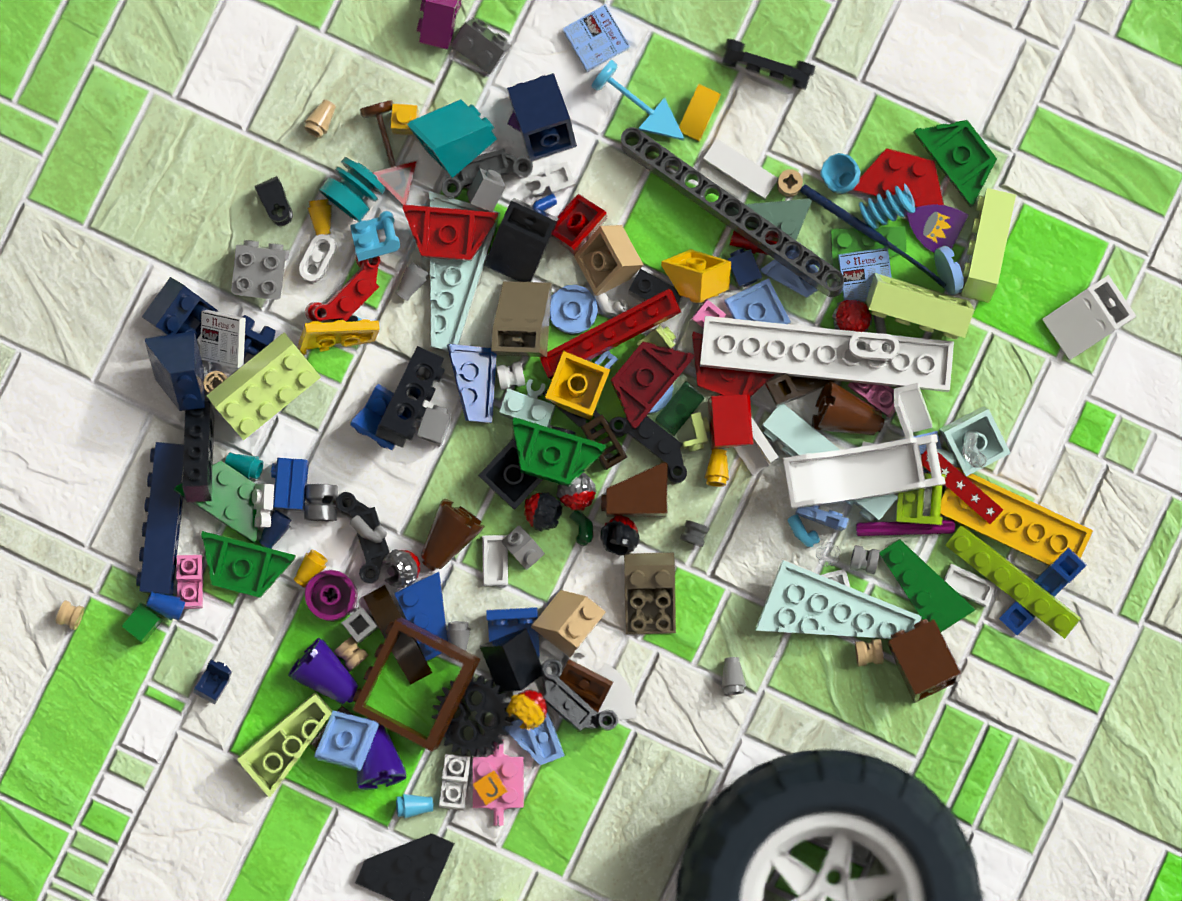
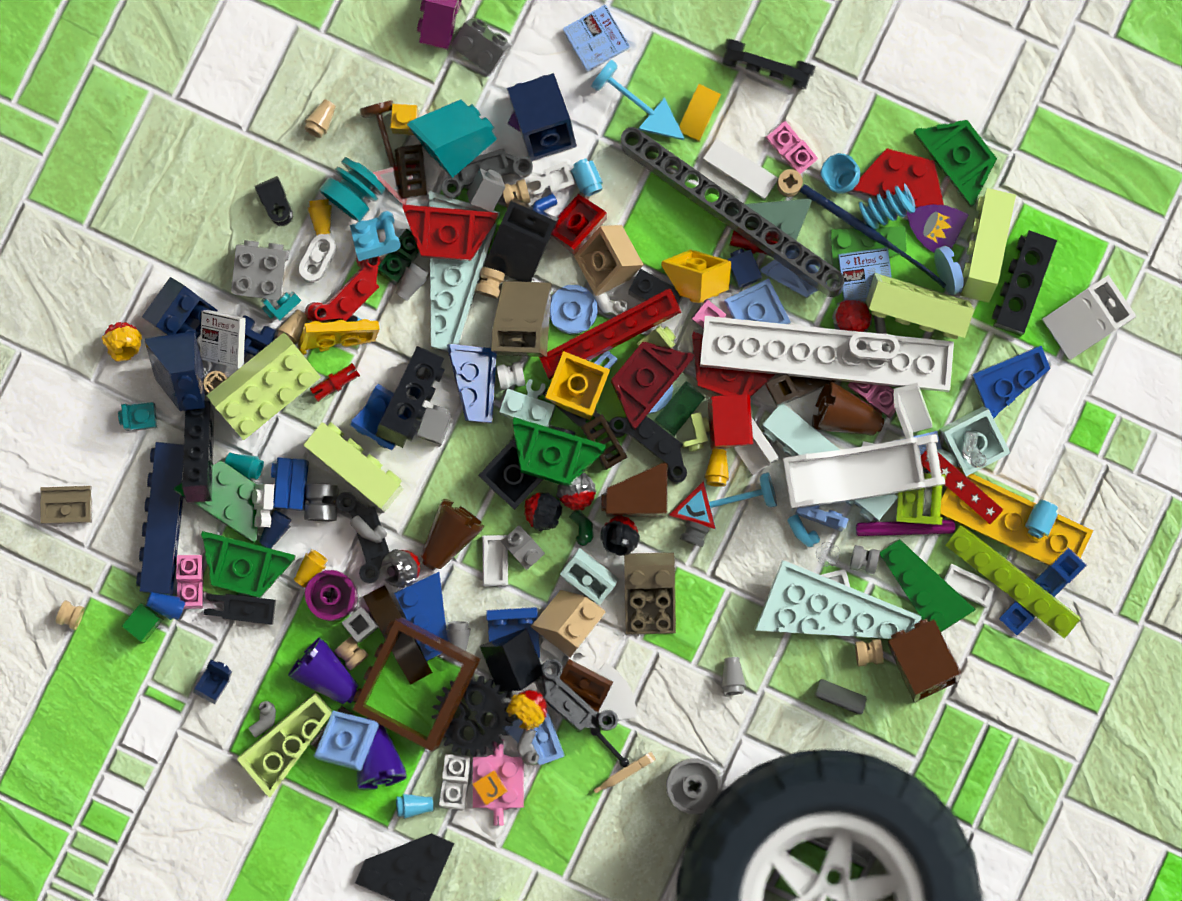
(66, 504): none -> dark tan plate
(122, 341): none -> yellow piece
(137, 416): none -> teal bracket
(243, 608): none -> black hinge
(266, 719): none -> light grey arm
(285, 305): none -> teal bracket
(293, 326): none -> tan cone
(335, 382): none -> red pin
(350, 463): none -> yellowish green brick
(395, 263): none -> dark green slope
(401, 163): none -> dark brown slope
(489, 282): none -> tan wheel
(520, 190): none -> tan wheel
(526, 747): none -> light grey arm
(587, 177): none -> medium azure brick
(589, 576): none -> light aqua brick
(624, 762): none -> black hinge
(626, 772): none -> tan piece
(678, 785): none -> light grey wheel
(698, 508): none -> medium azure piece
(791, 147): none -> bright pink slope
(840, 696): none -> dark grey slope
(1006, 380): none -> blue wing
(1041, 519): none -> medium azure brick
(1042, 248): none -> black brick

